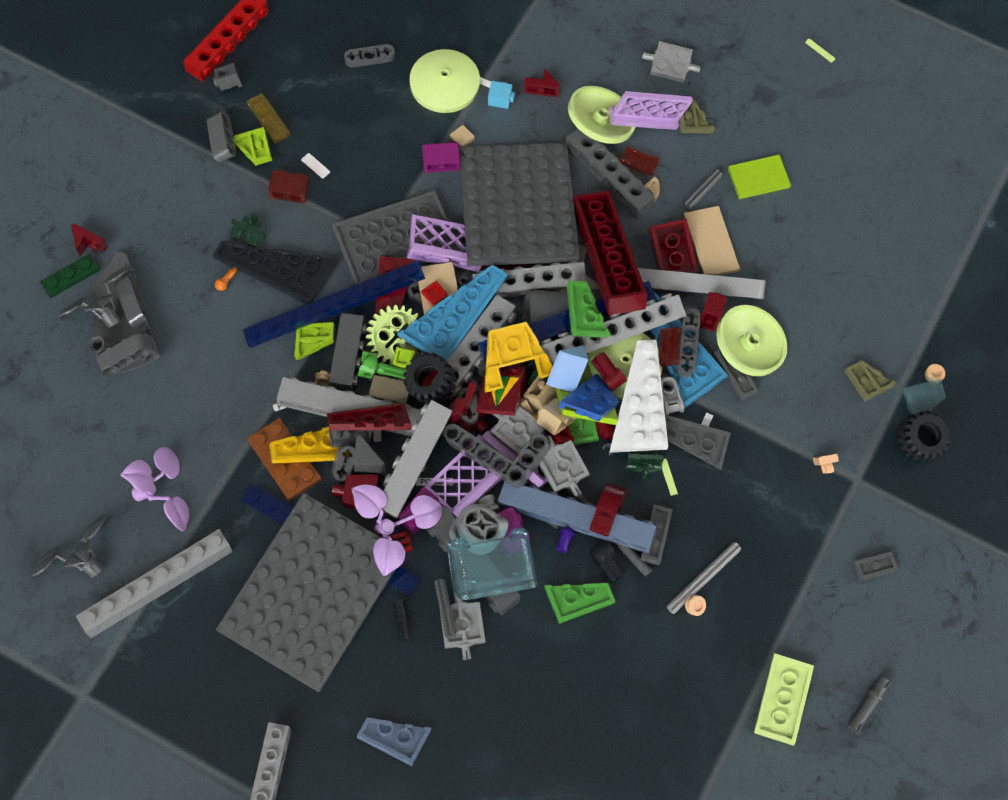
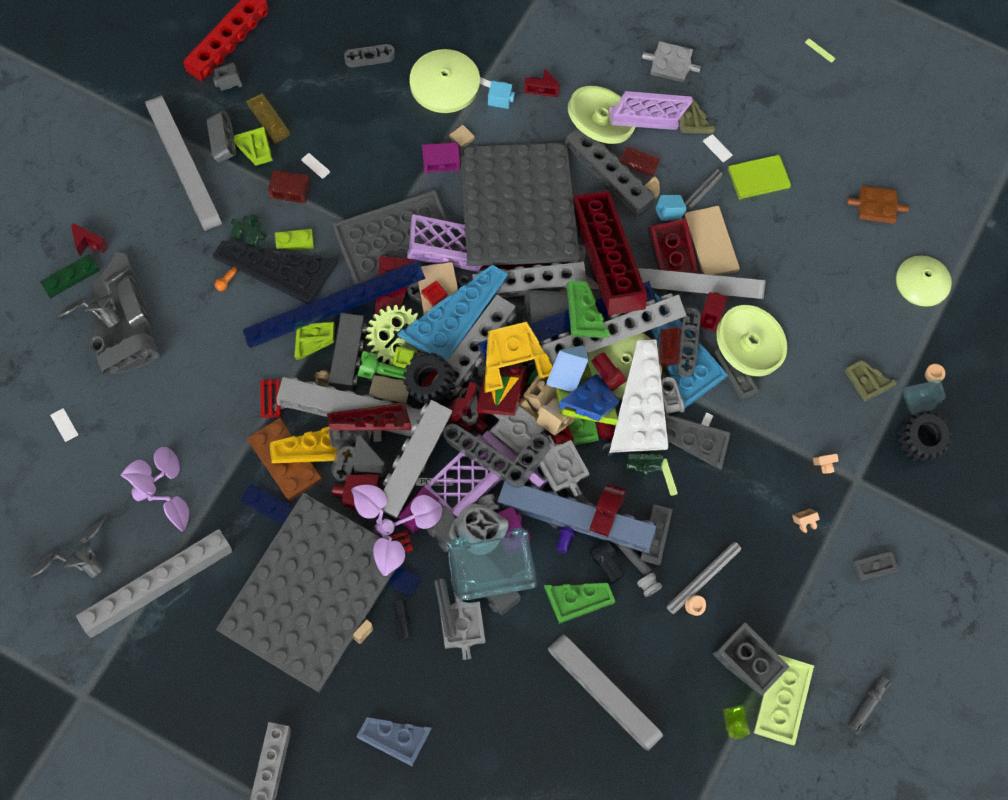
(64, 425): none -> white sticker
(183, 163): none -> light grey beam
(269, 383): none -> red tile
(294, 240): none -> lime plate
(363, 631): none -> tan tile
(605, 692): none -> light grey beam
(649, 584): none -> light grey wheel
(670, 207): none -> medium azure brick
(717, 148): none -> white sticker
(736, 722): none -> clear neon green brick
(751, 659): none -> dark grey slope
(806, 517): none -> light nougat tile
(877, 204): none -> dark orange plate
(918, 287): none -> yellowish green dish

